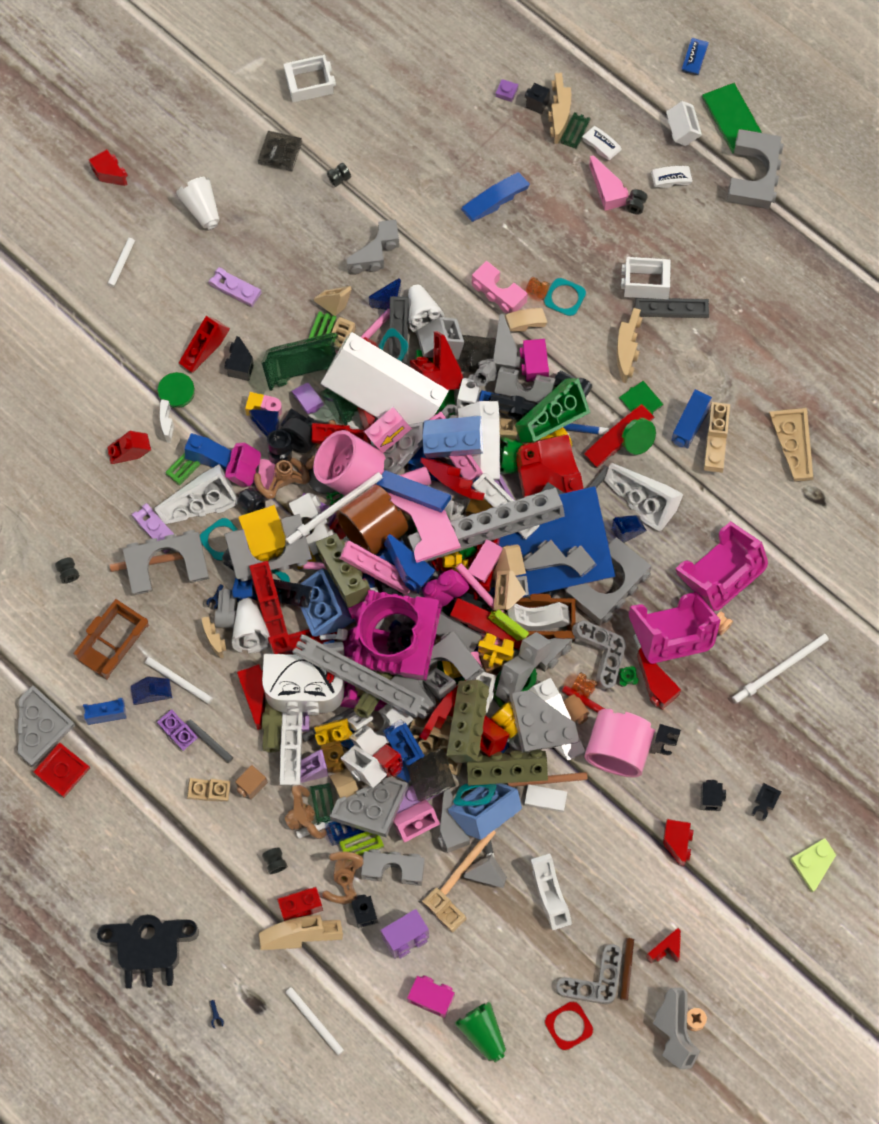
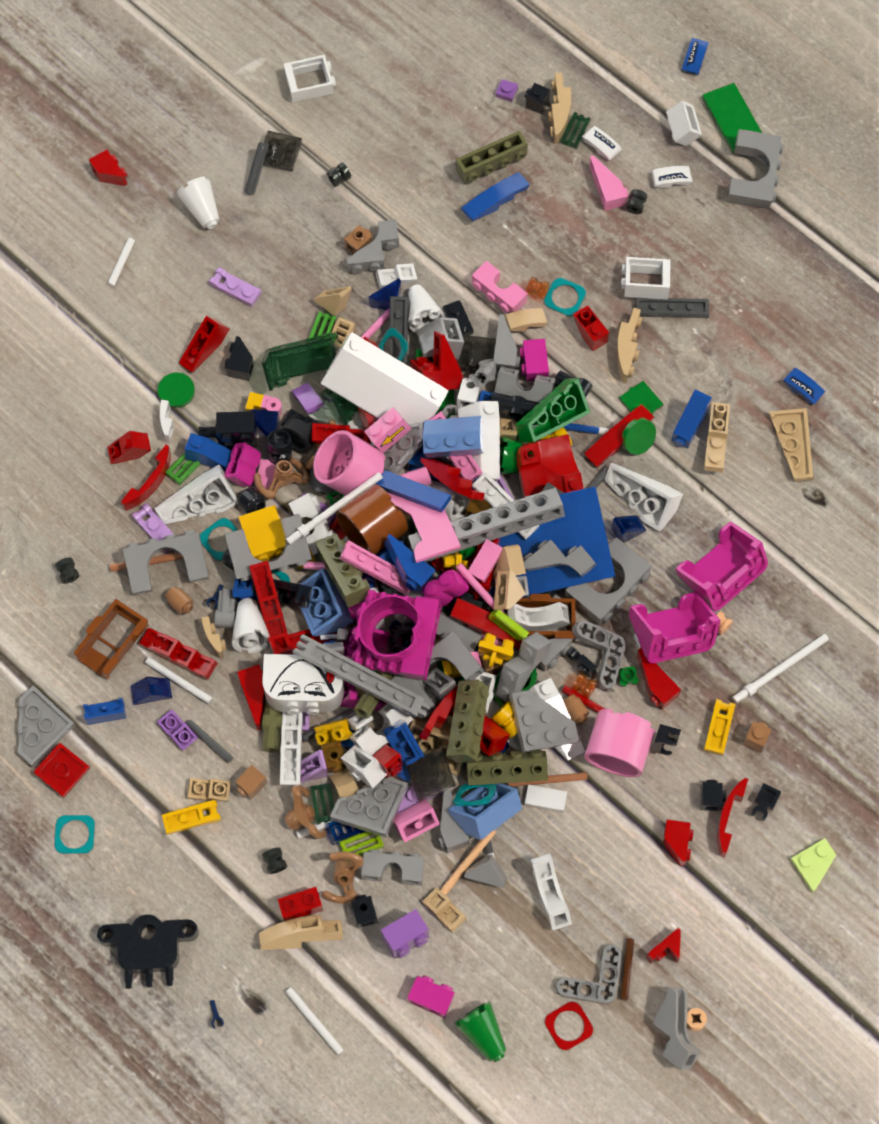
(87, 847): none -> teal piece
(134, 497): none -> red slope
(178, 653): none -> red slope
(179, 600): none -> medium nougat brick
(190, 817): none -> yellow plate
(233, 429): none -> black brick
(256, 168): none -> dark grey axle
(357, 239): none -> medium nougat brick
(405, 272): none -> white slope
(456, 311): none -> black plate
(491, 157): none -> olive brick
(583, 663): none -> black plate
(591, 328): none -> red slope
(719, 727): none -> yellow plate
(724, 838): none -> red slope
(757, 736): none -> medium nougat brick
(804, 385): none -> blue slope

